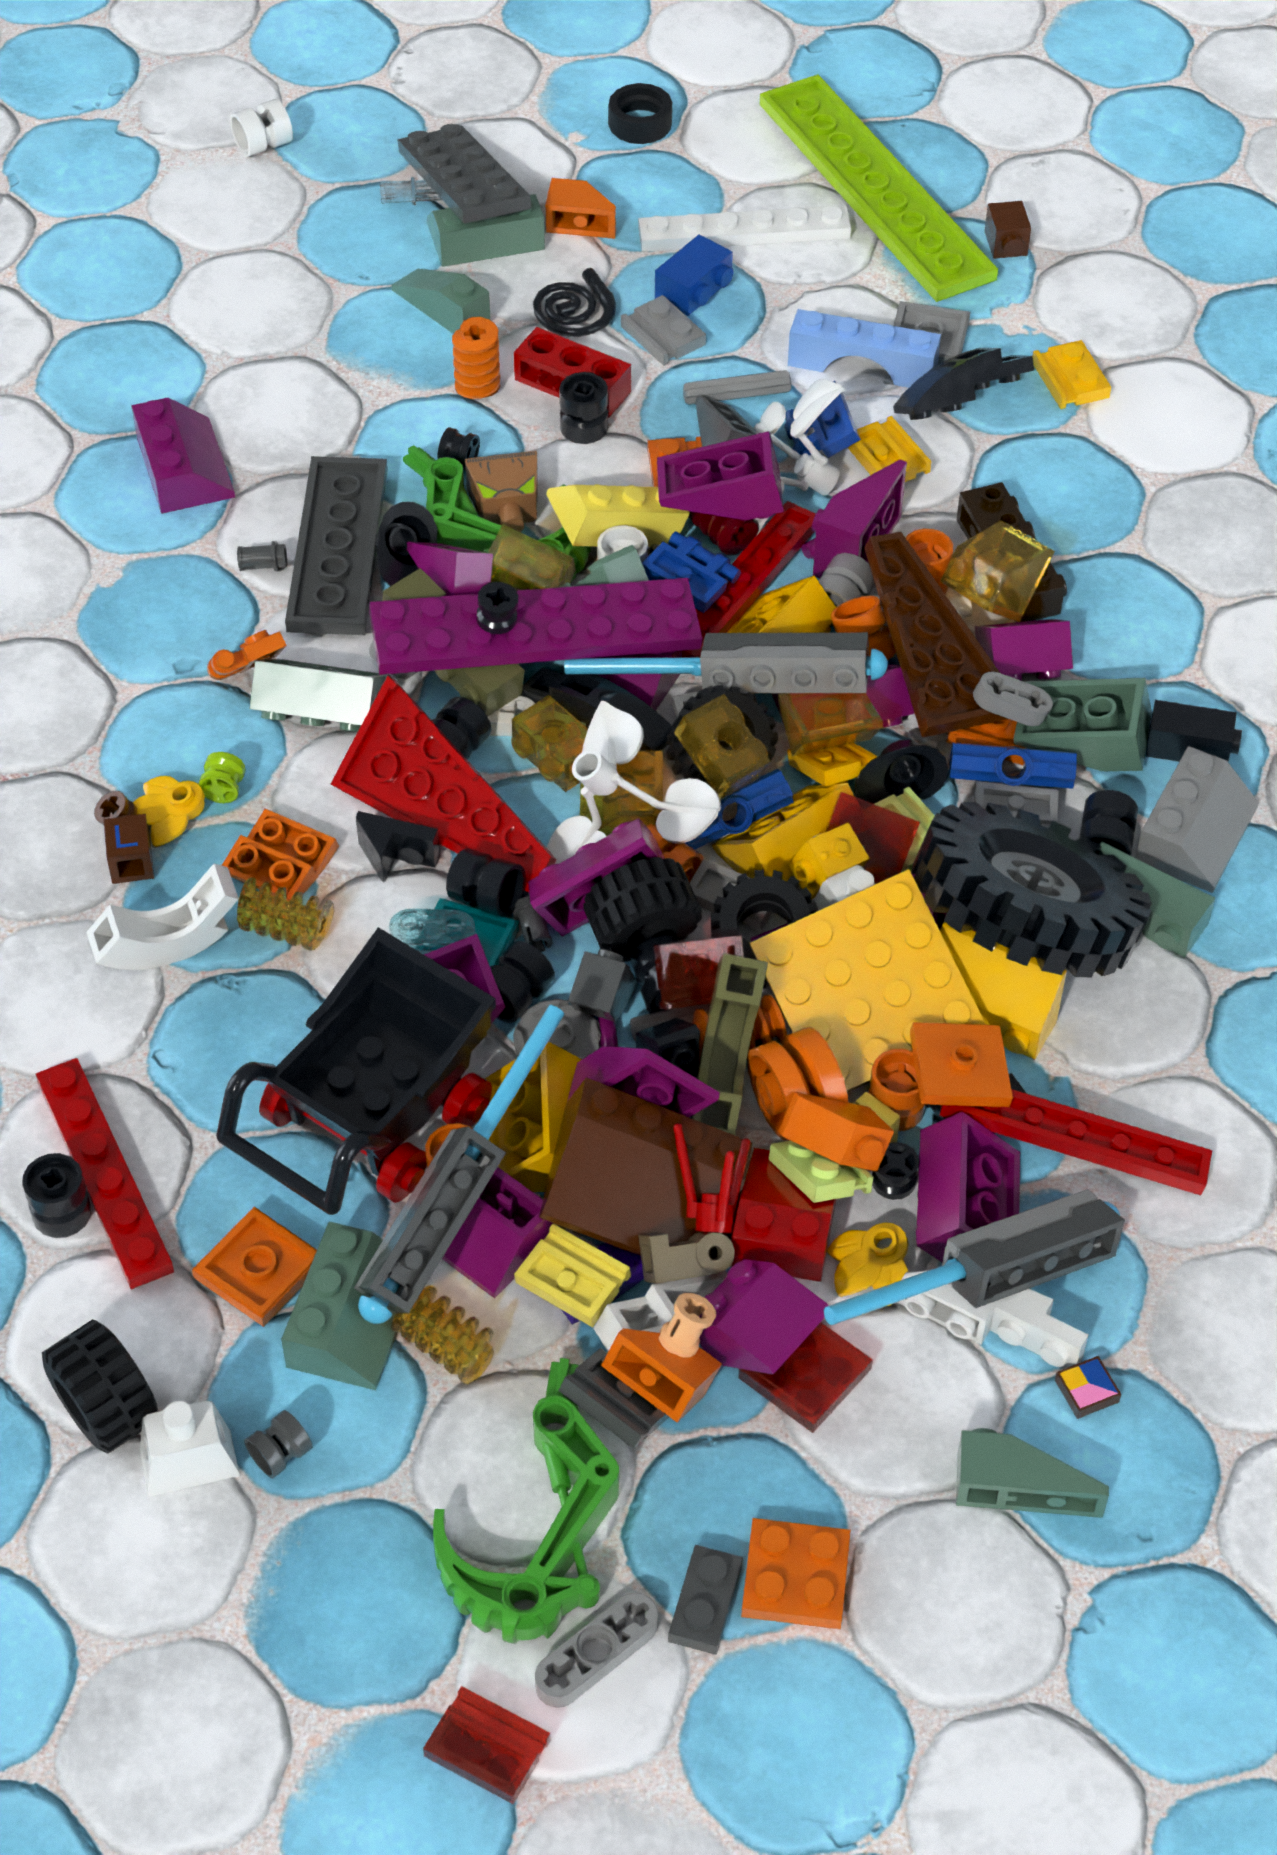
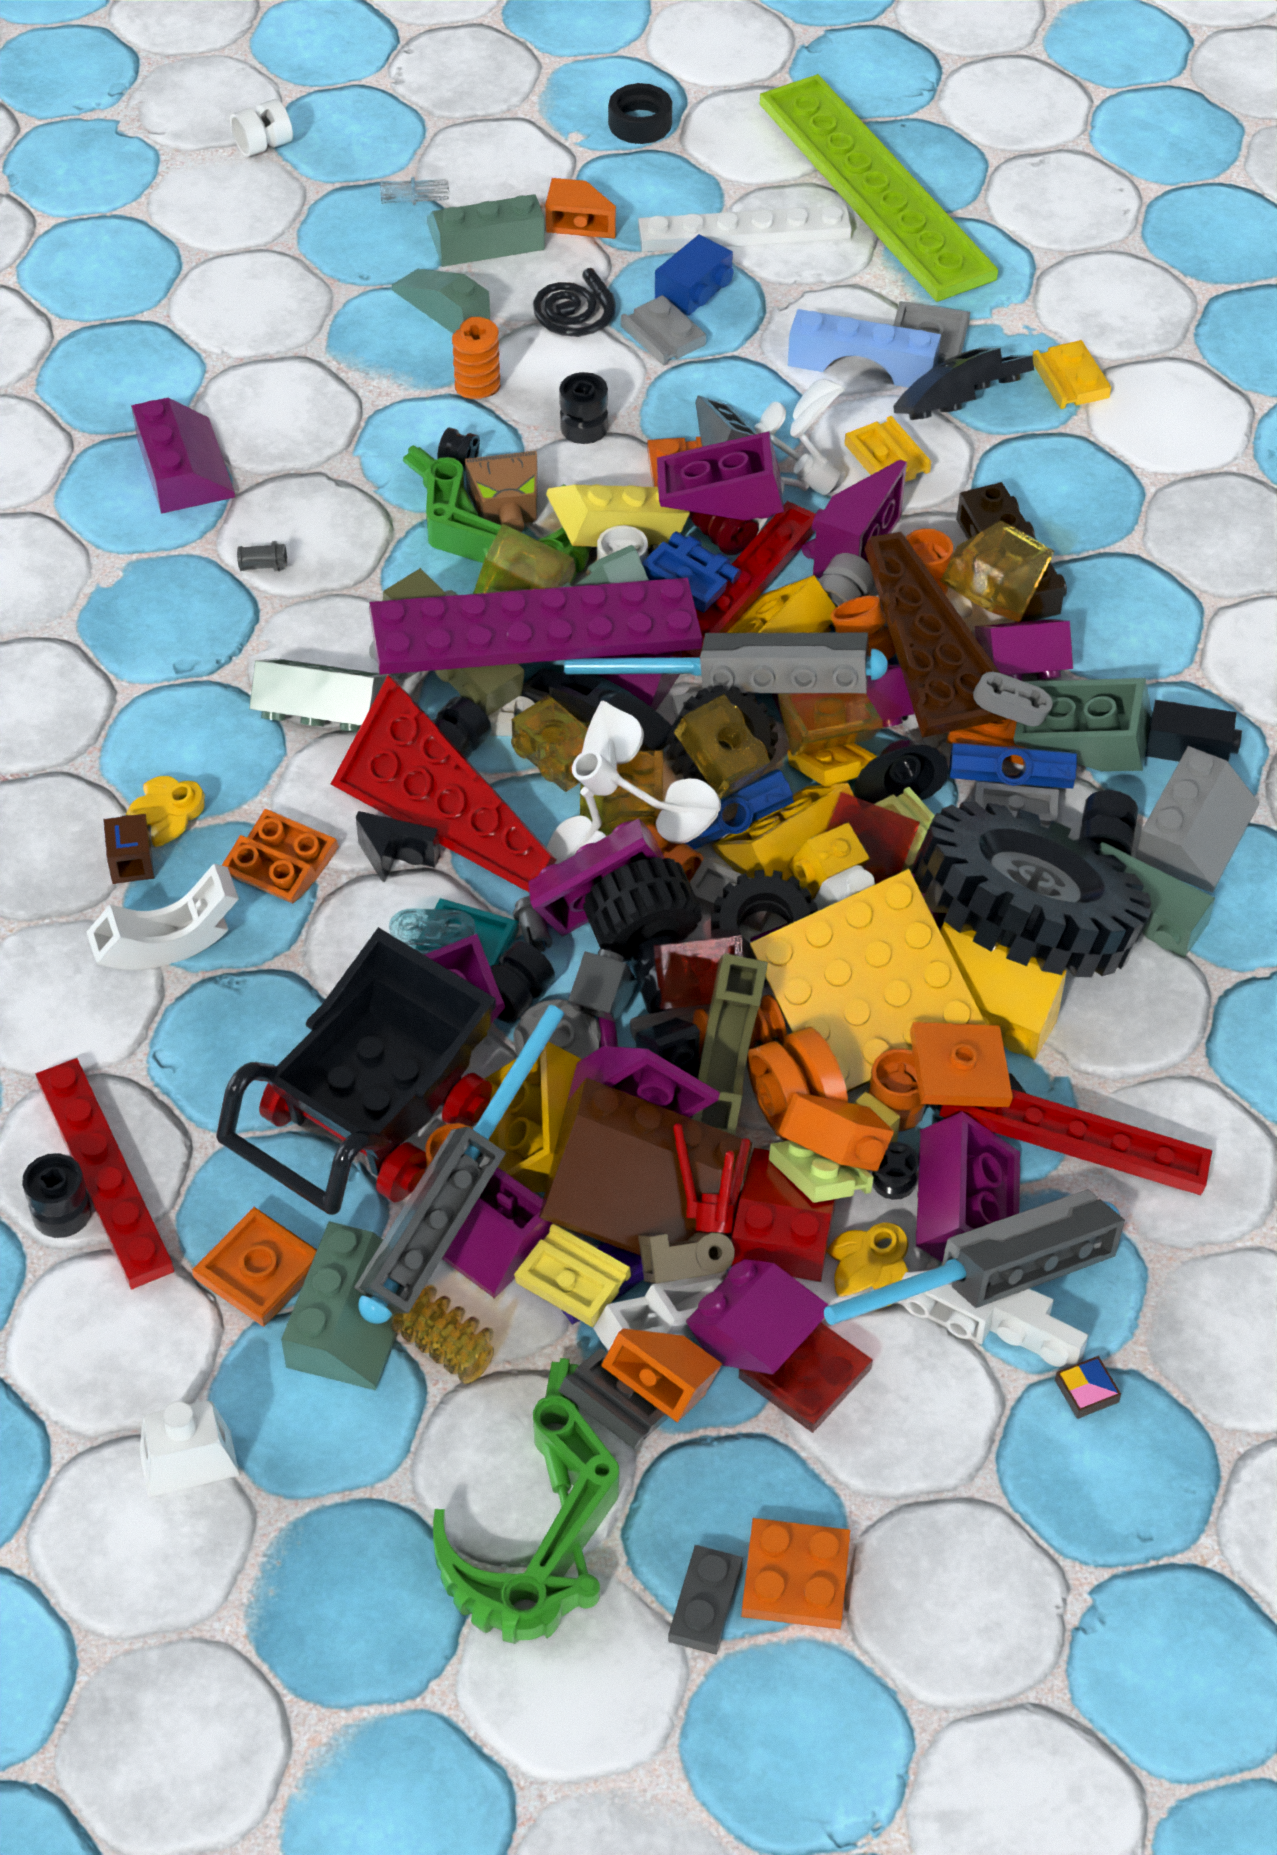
(99, 1385): black tyre -> none
(111, 803): reddish brown bush -> none
(221, 777): lime wheel -> none
(256, 647): orange plate -> none
(278, 1444): dark grey wheel -> none
(283, 917): clear yellow piece -> none
(337, 546): dark grey plate -> none
(401, 524): black piece -> none
(453, 567): magenta slope -> none
(463, 173): dark grey plate -> none
(485, 882): black wheel -> none
(487, 1745): clear red plate -> none
(497, 607): black wheel -> none
(548, 359): red brick -> none
(560, 1661): light grey beam -> none
(687, 1324): light nougat bush -> none
(738, 386): light grey axle -> none
(832, 429): blue plate -> none
(1007, 229): reddish brown brick -> none
(1013, 1475): sand green slope -> none

